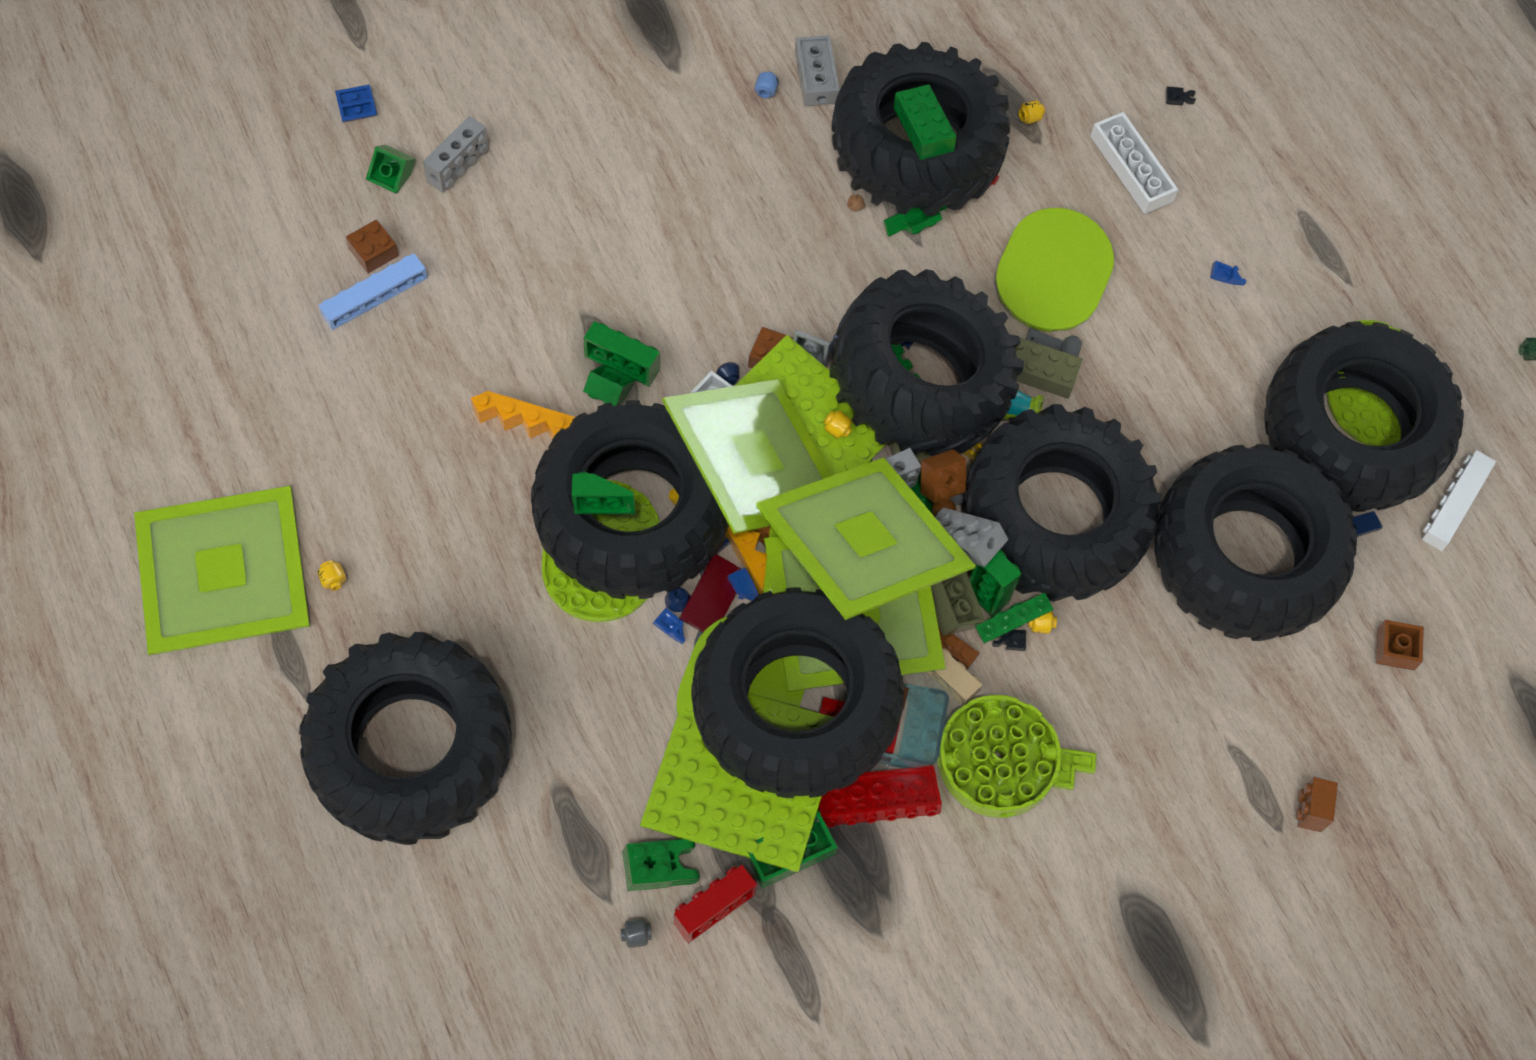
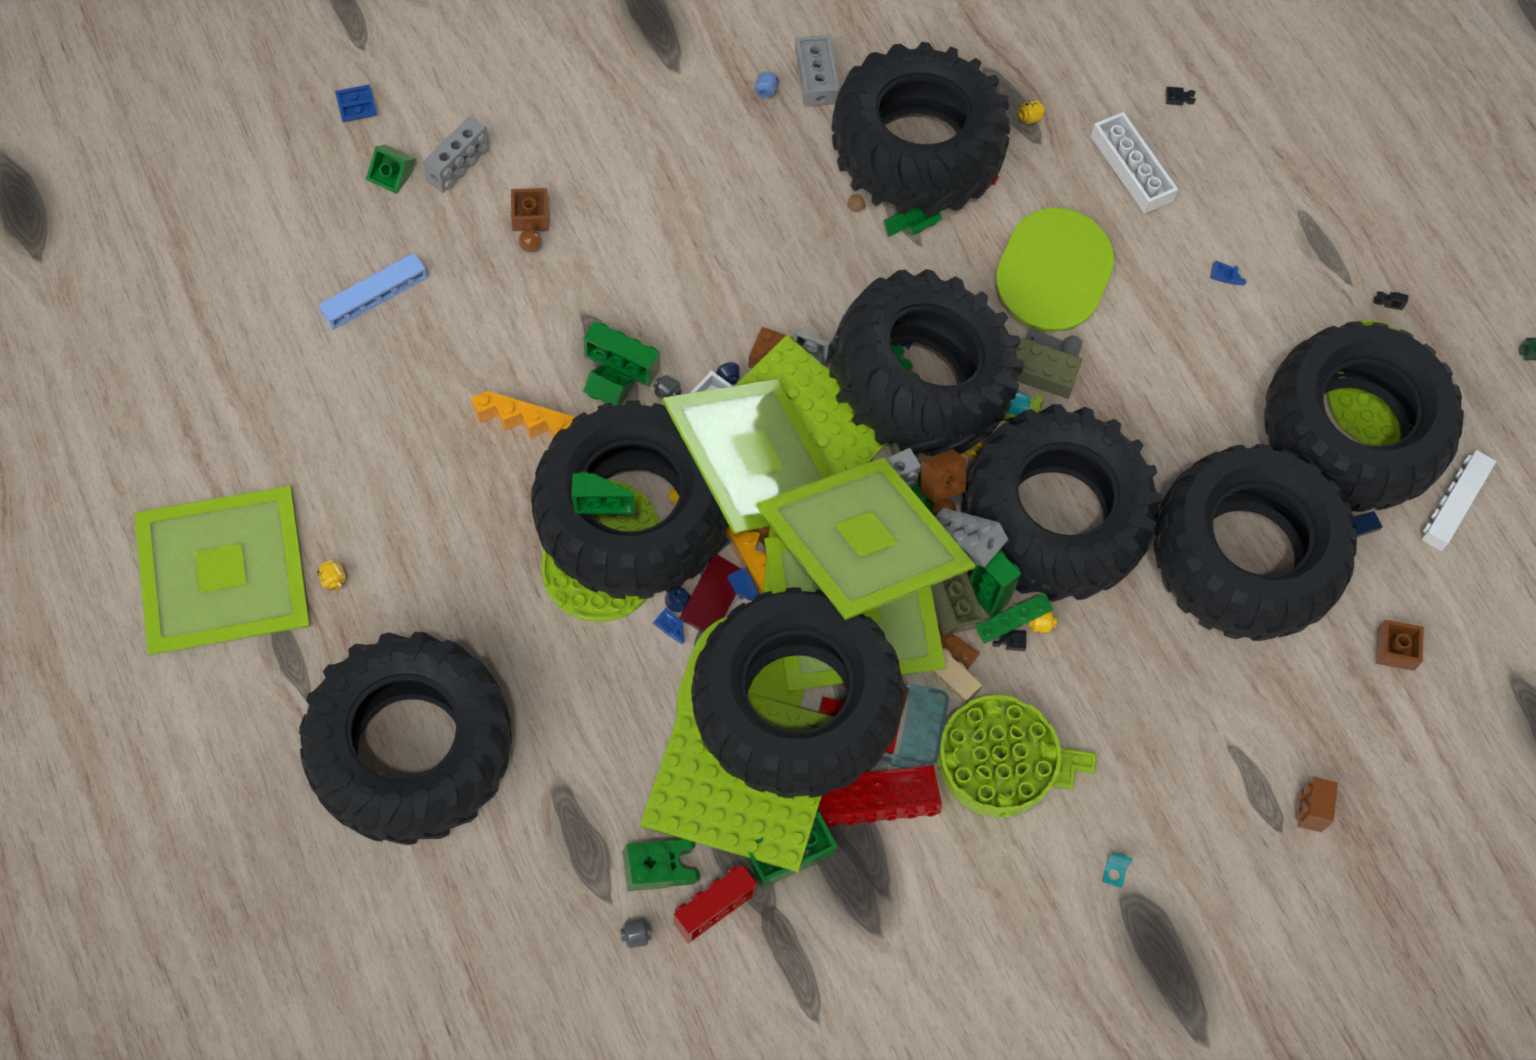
(372, 246): dark orange brick -> none
(529, 215): none -> dark orange brick
(666, 387): none -> dark grey head
(838, 424): yellow head -> none
(924, 122): green brick -> none
(1116, 862): none -> teal bracket
(1393, 300): none -> black plate

